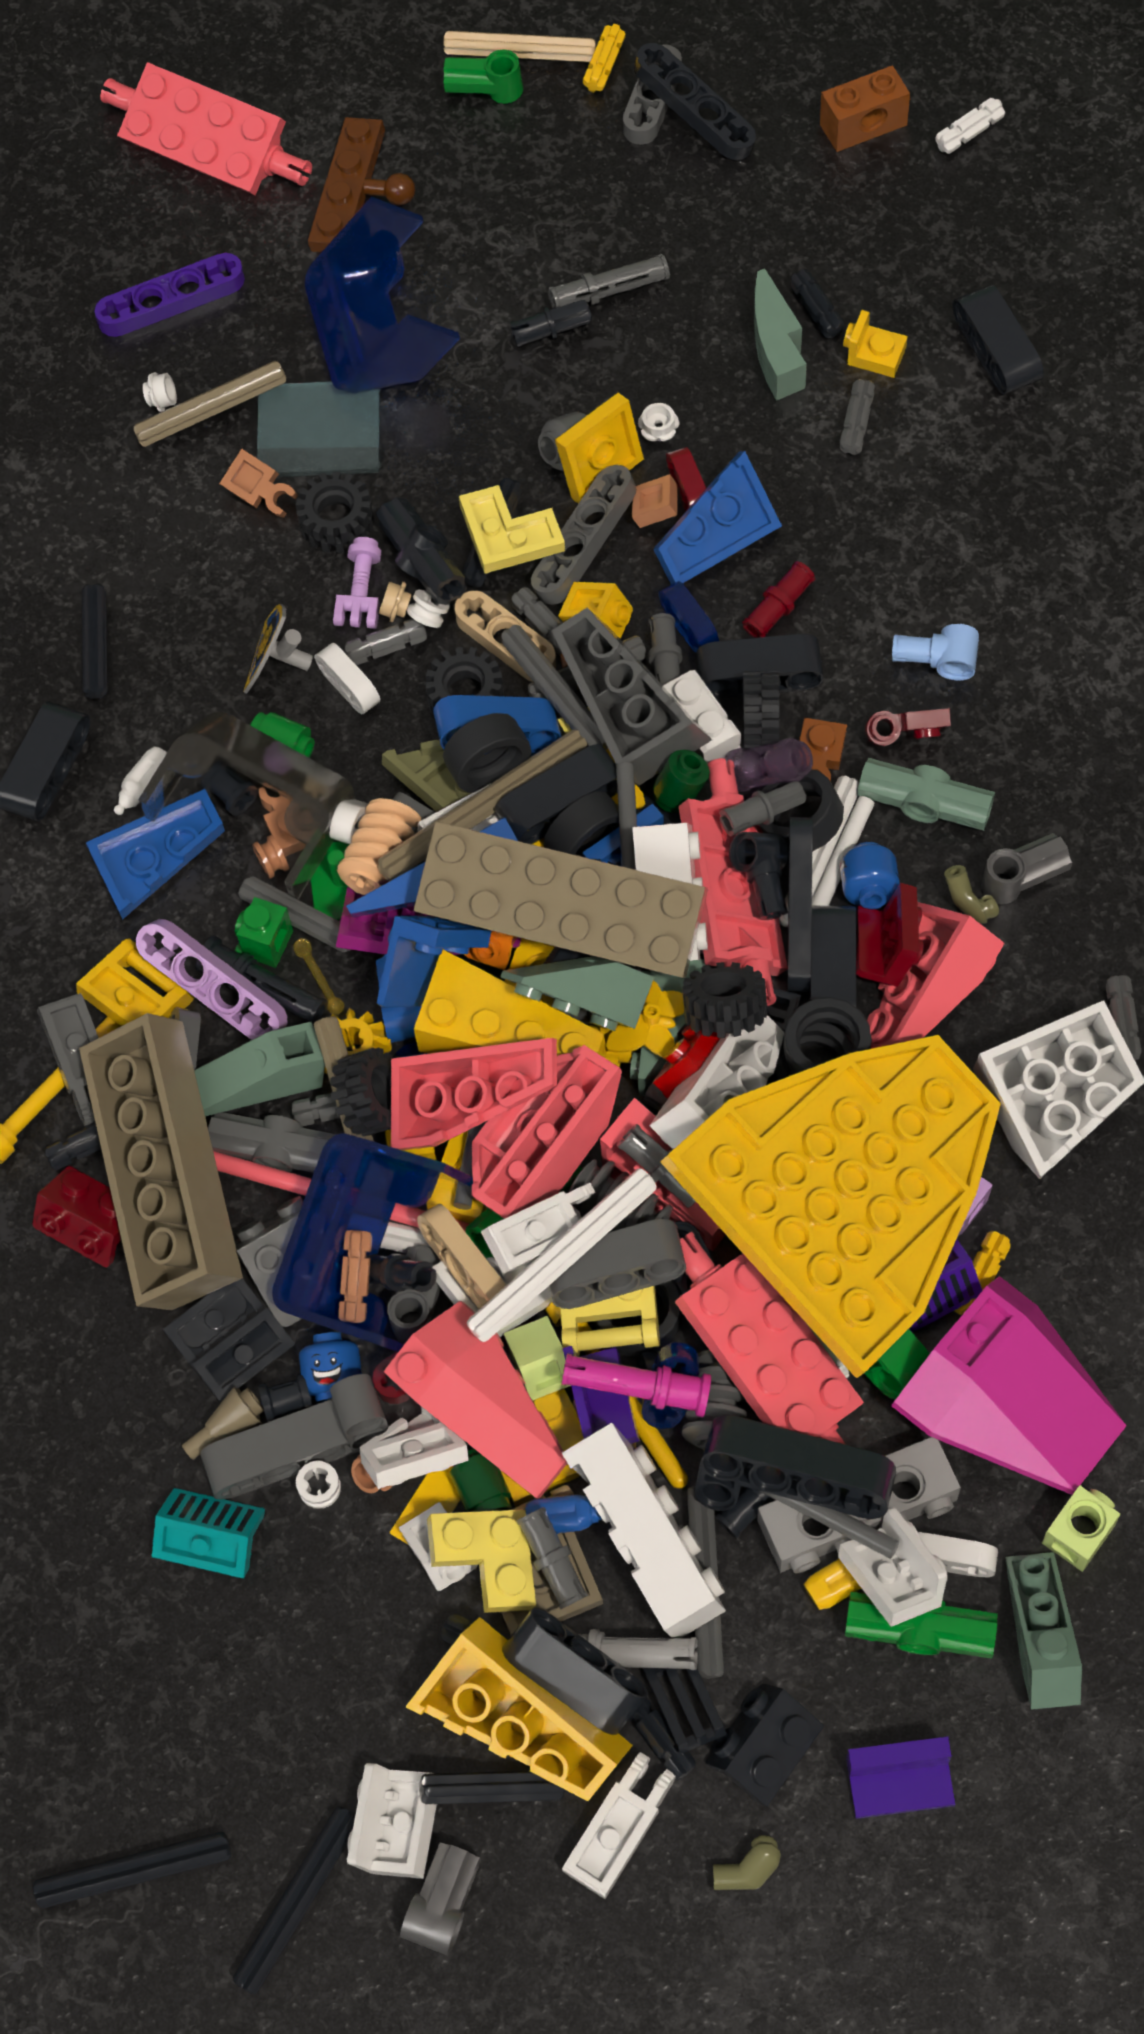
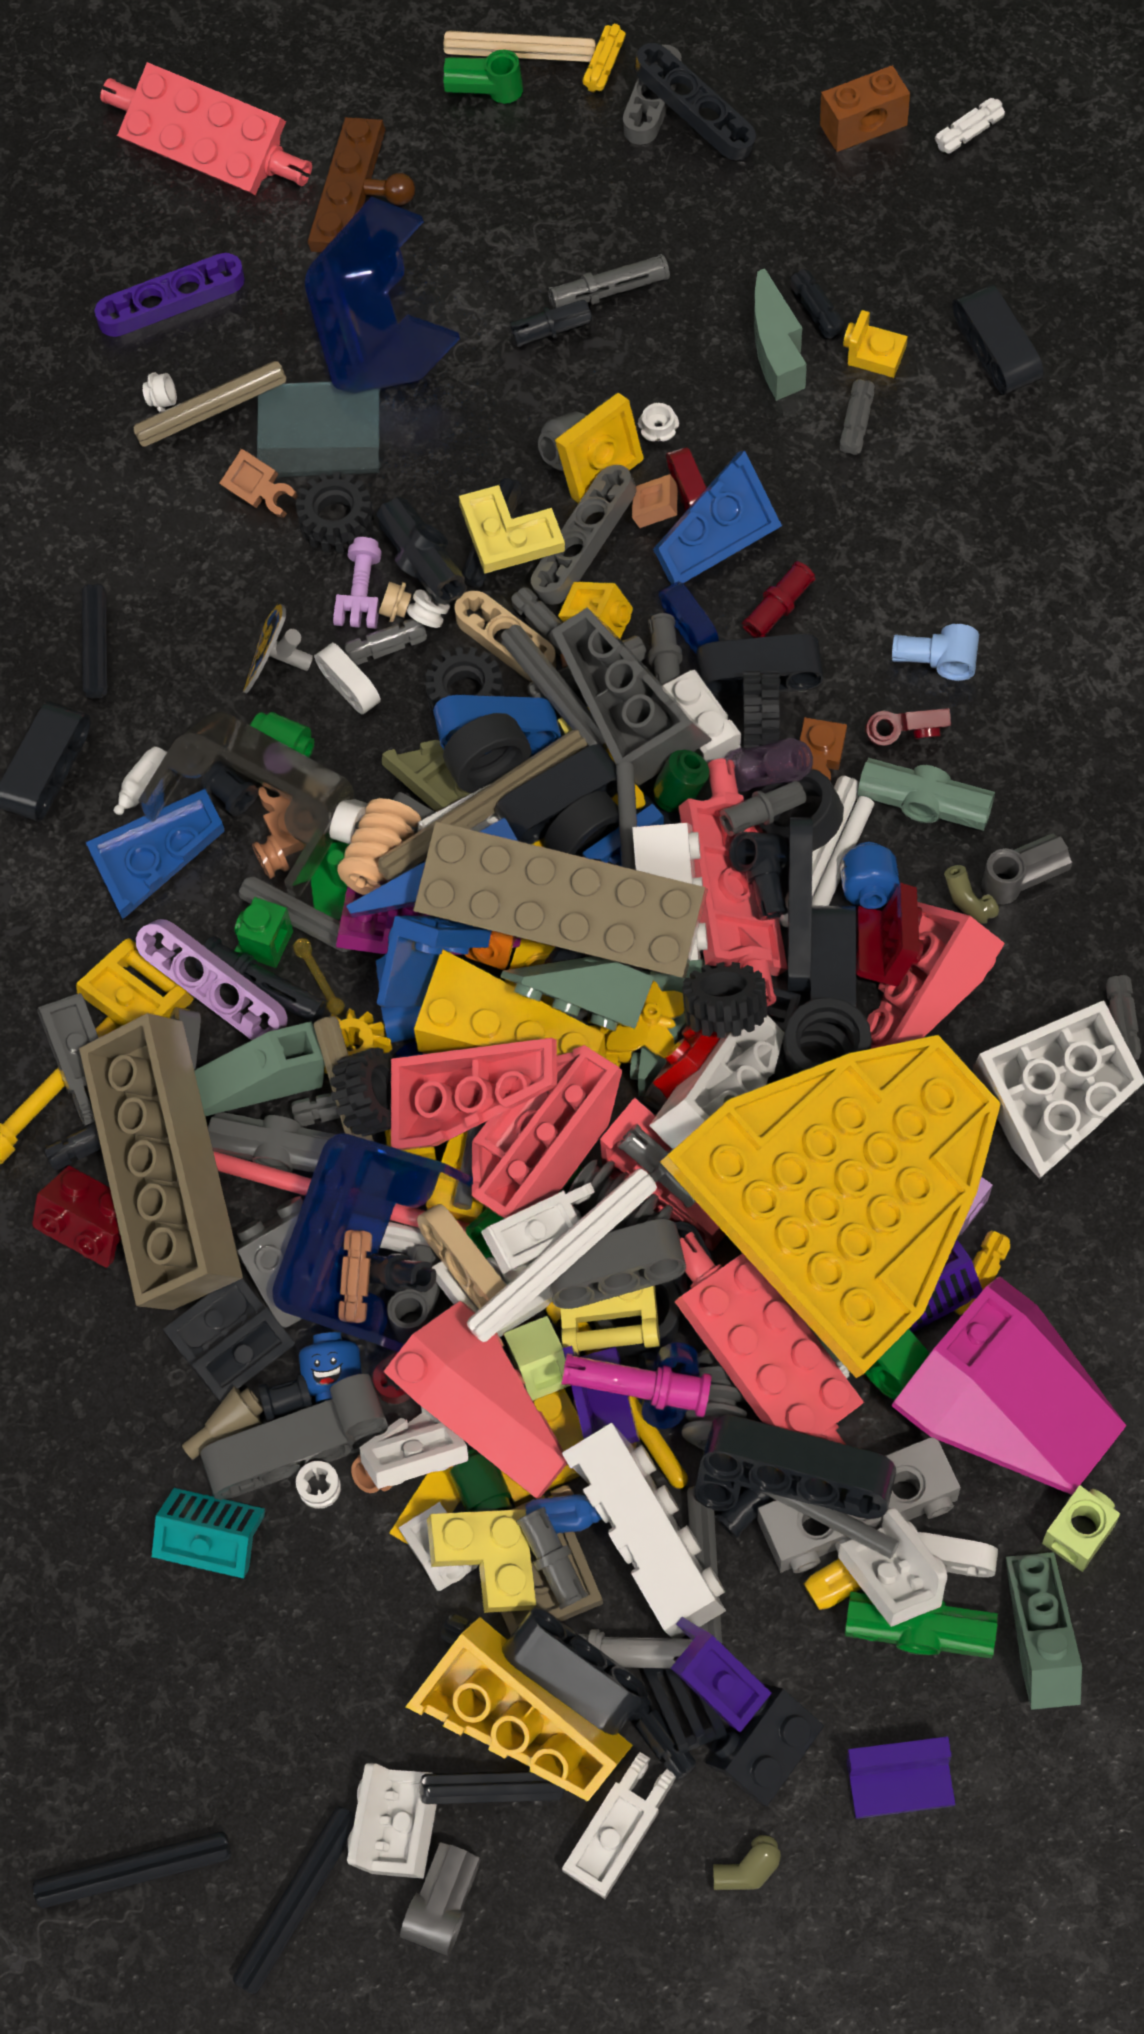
(719, 1677): none -> dark purple panel

